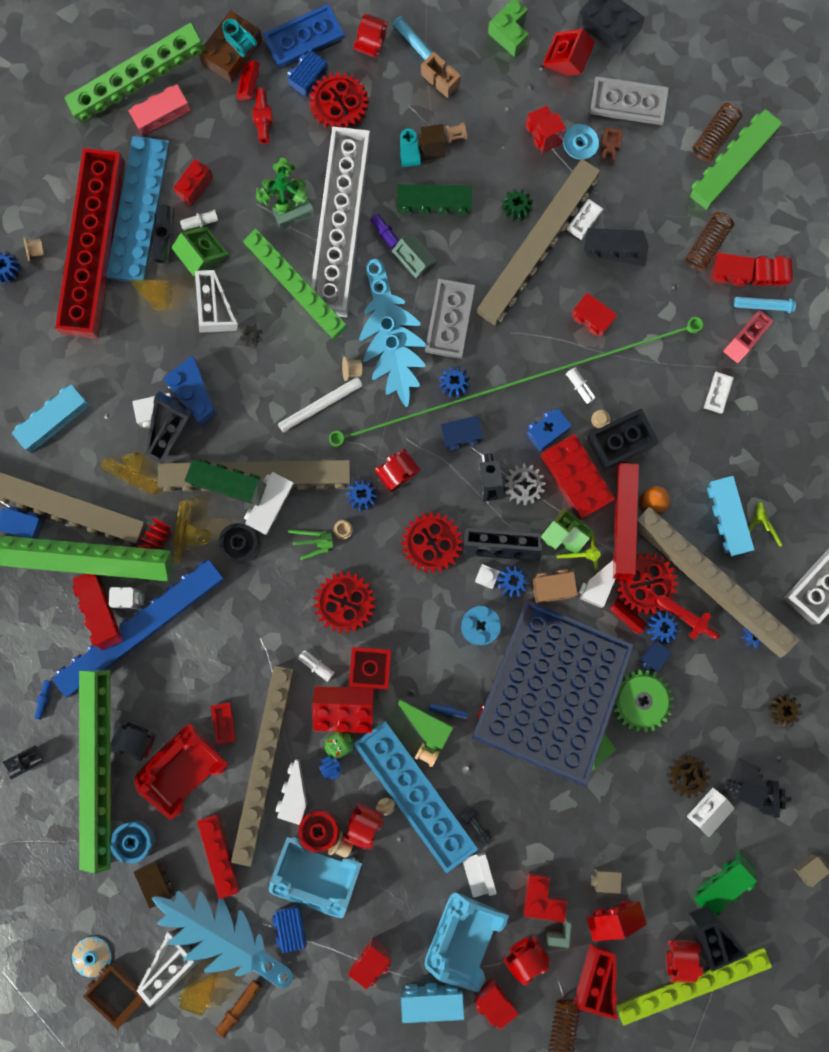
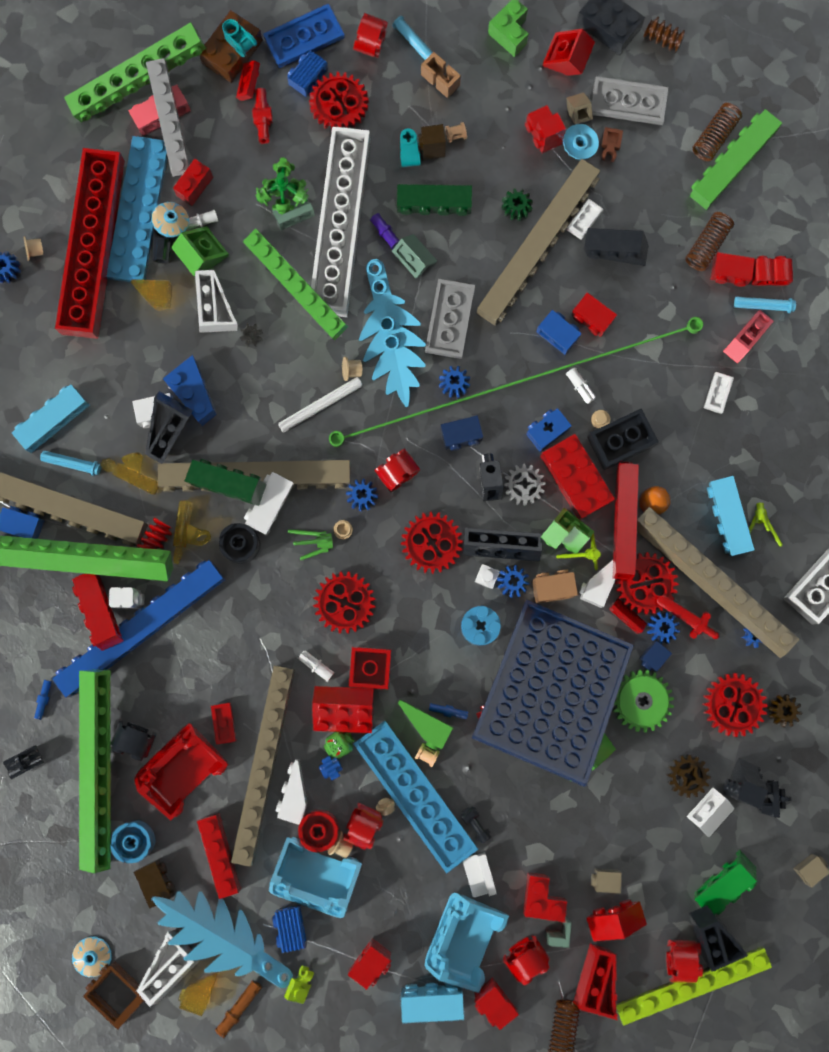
(70, 462): none -> medium azure axle
(167, 226): none -> tan dish
(168, 116): none -> light grey plate
(299, 988): none -> lime plate
(559, 331): none -> blue brick
(579, 108): none -> dark tan brick
(664, 34): none -> reddish brown piece
(752, 710): none -> red gear

